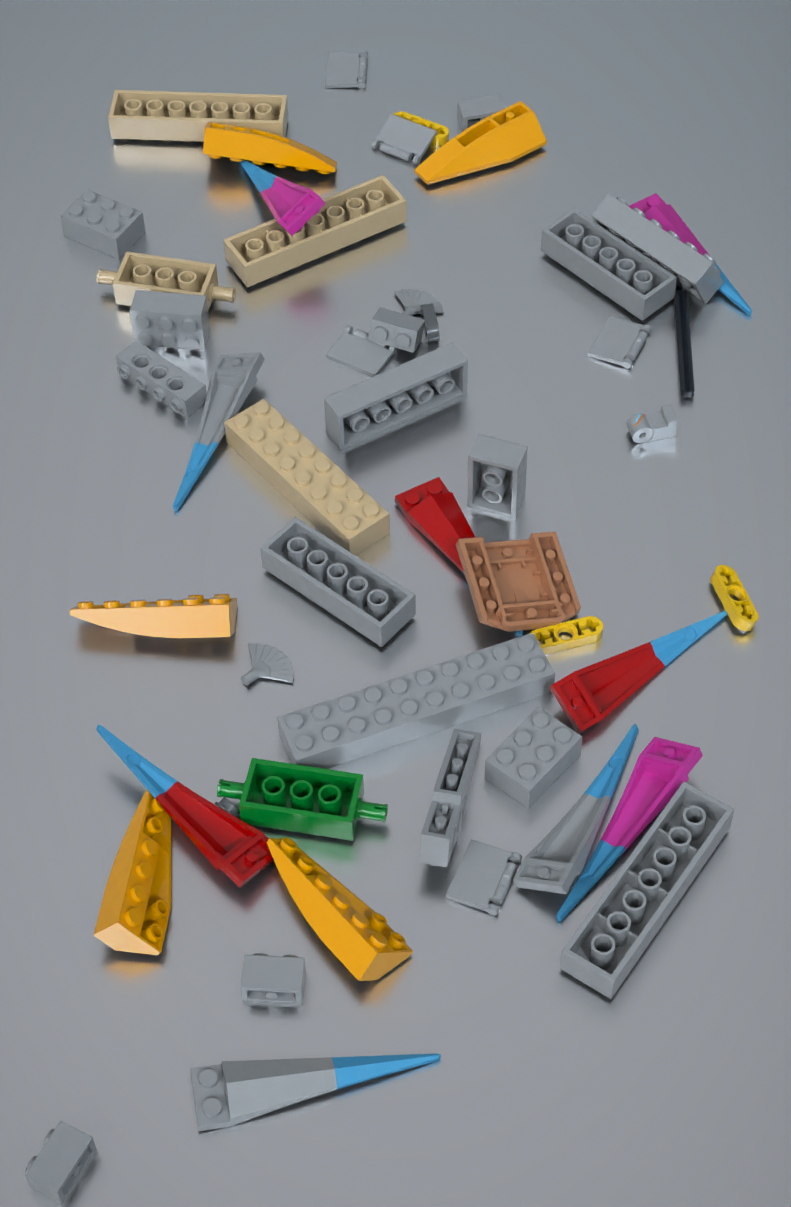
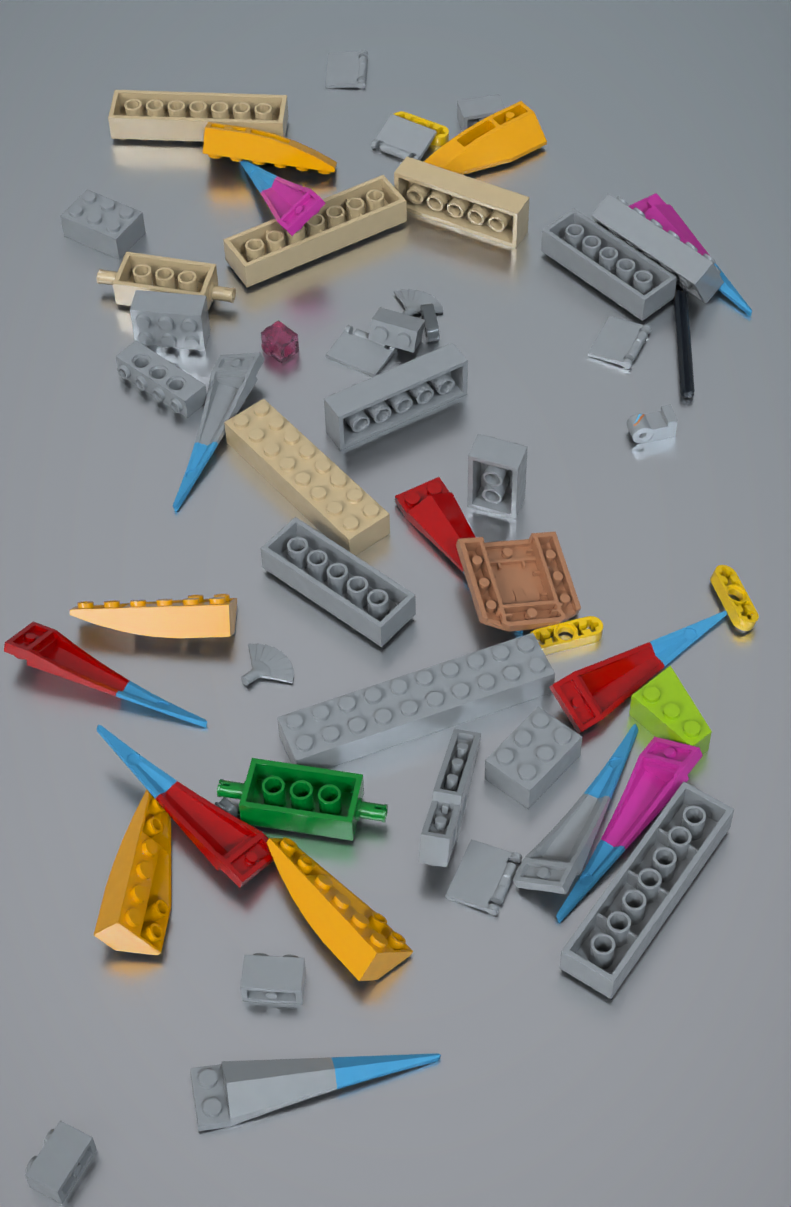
(56, 654): none -> red plate
(279, 341): none -> clear pink brick
(463, 202): none -> tan brick
(669, 711): none -> lime wedge

